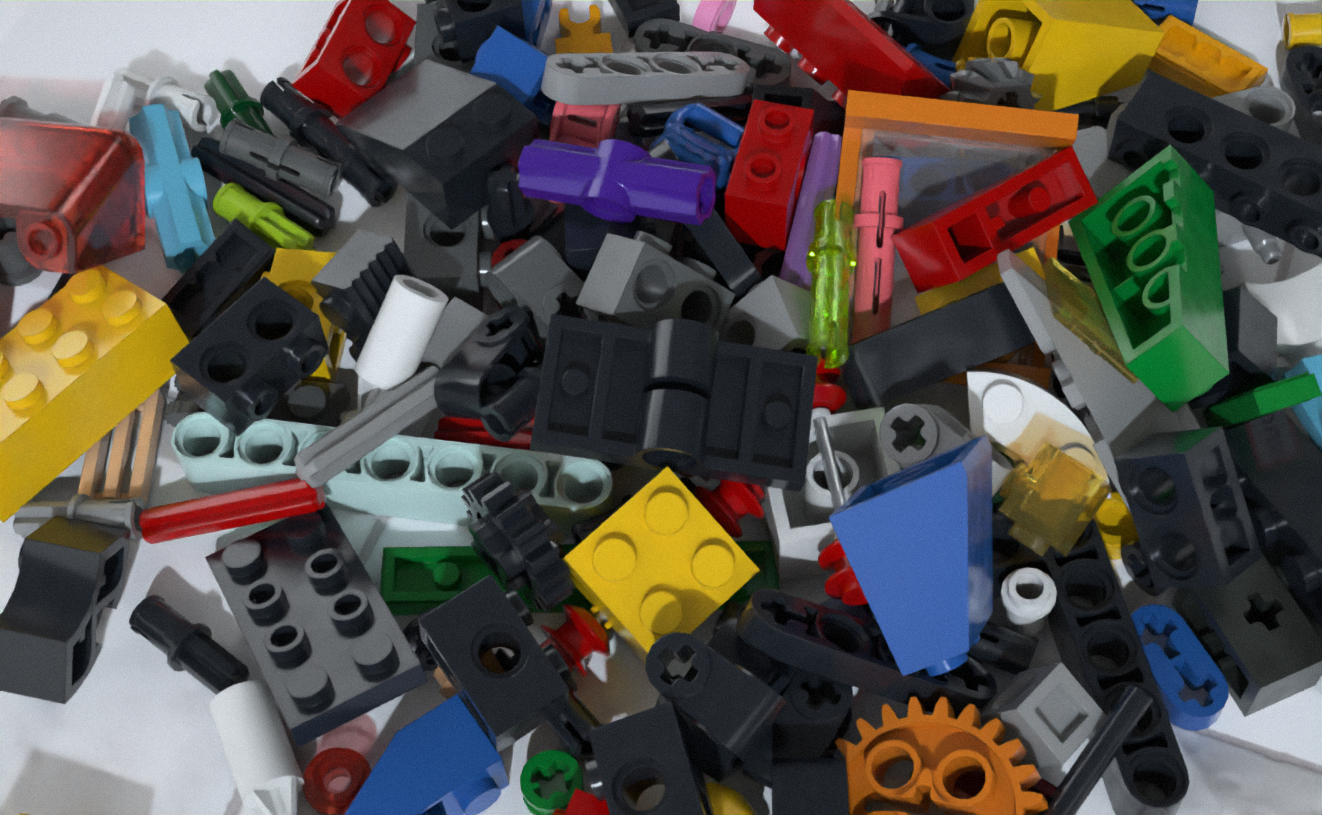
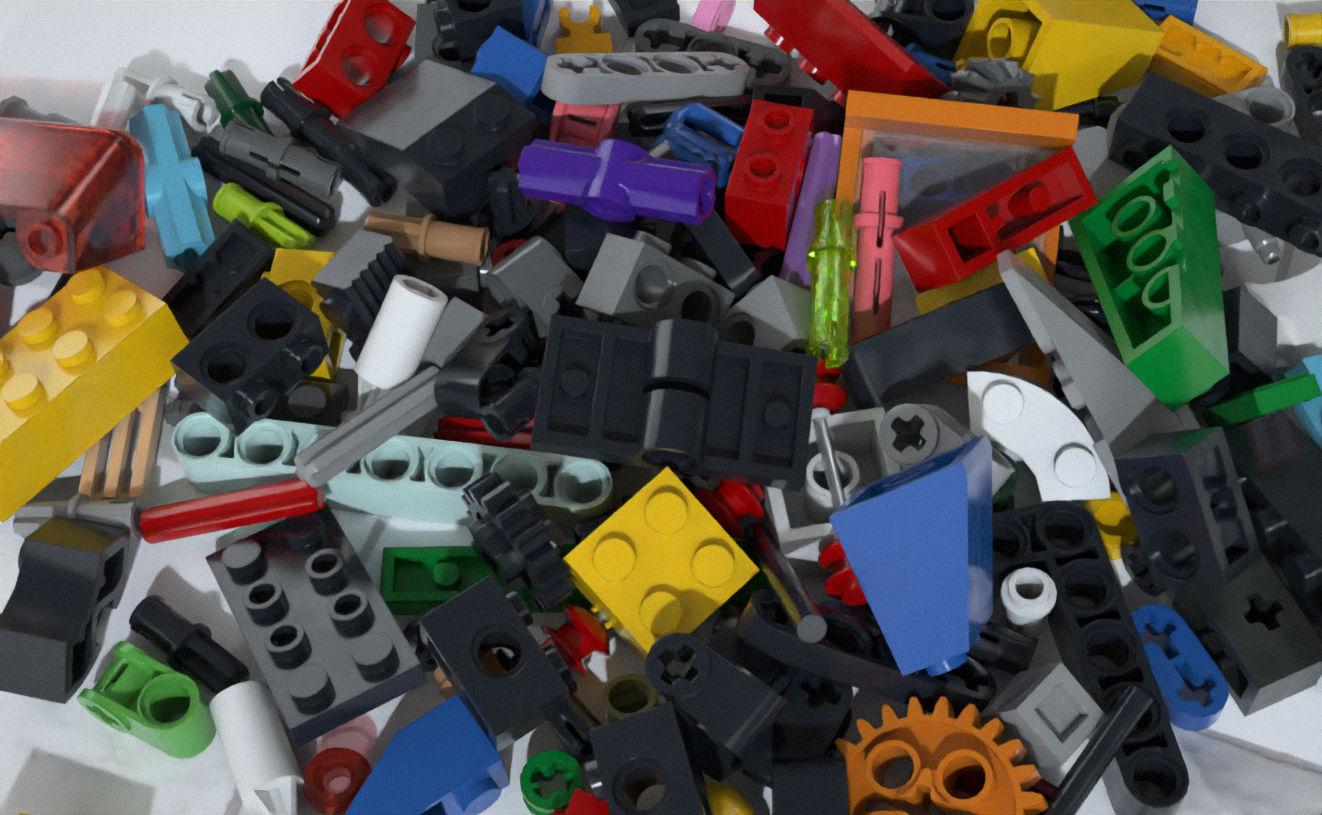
(142, 694): none -> bright green piece
(432, 237): none -> medium nougat axle
(628, 696): none -> olive hinge
(785, 583): none -> black bar
(1052, 500): clear yellow brick -> none
(1081, 313): clear yellow piece -> none

